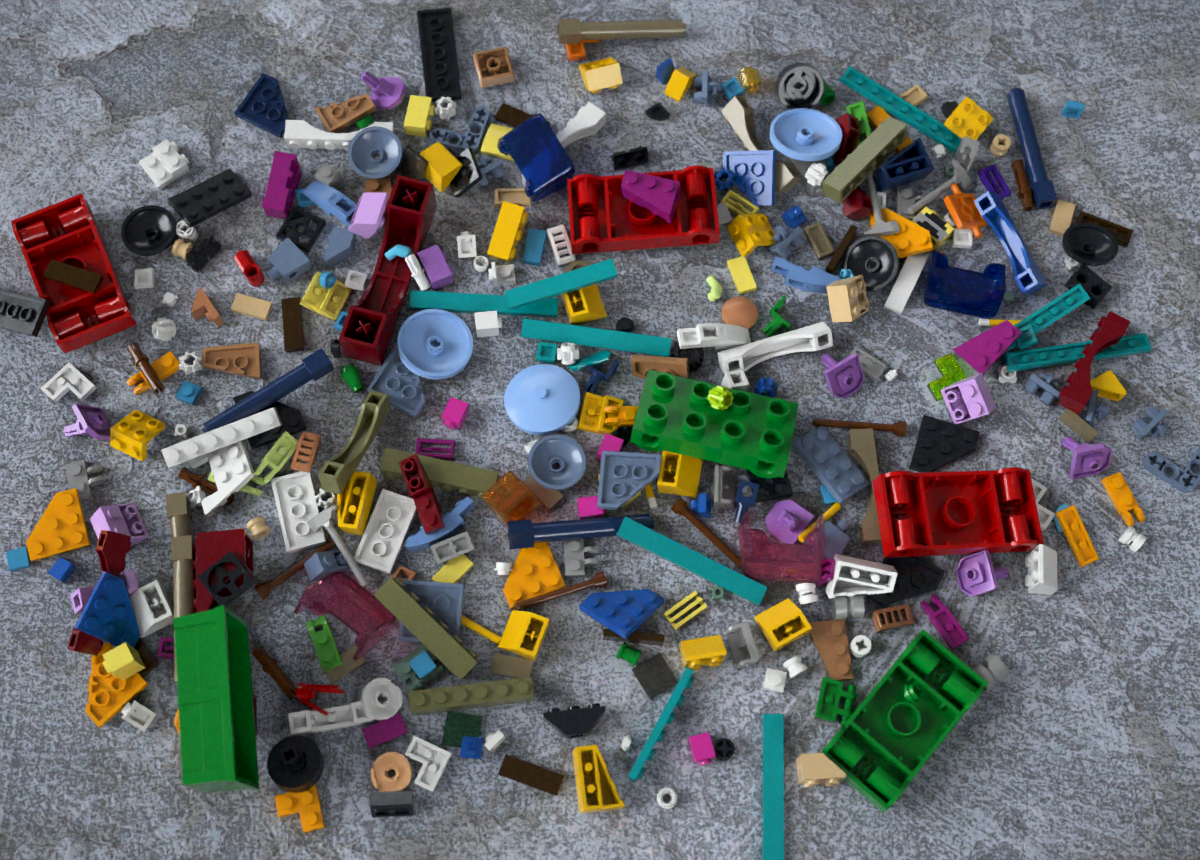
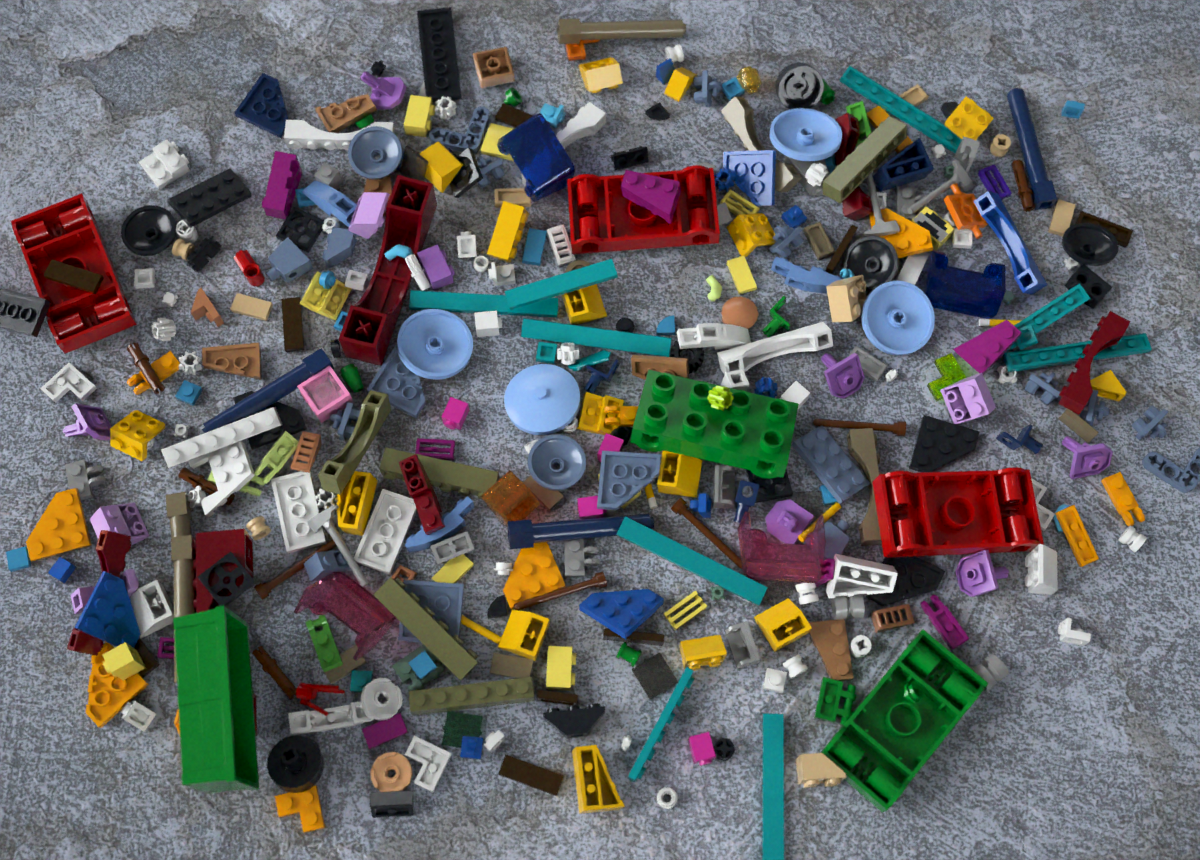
(325, 393): none -> piece
(328, 229): none -> white plate
(345, 429): none -> sand blue hips
(360, 679): none -> teal plate
(378, 68): none -> black plate
(497, 608): none -> black tile
(512, 97): none -> green tile
(553, 114): none -> medium azure bracket
(557, 697): none -> dark brown tile
(560, 668): none -> light yellow brick
(666, 326): none -> dark azure tile
(675, 53): none -> white wheel
(796, 393): none -> white brick
(898, 318): none -> light blue dish
(1023, 439): none -> dark blue bracket
(1073, 636): none -> white bracket

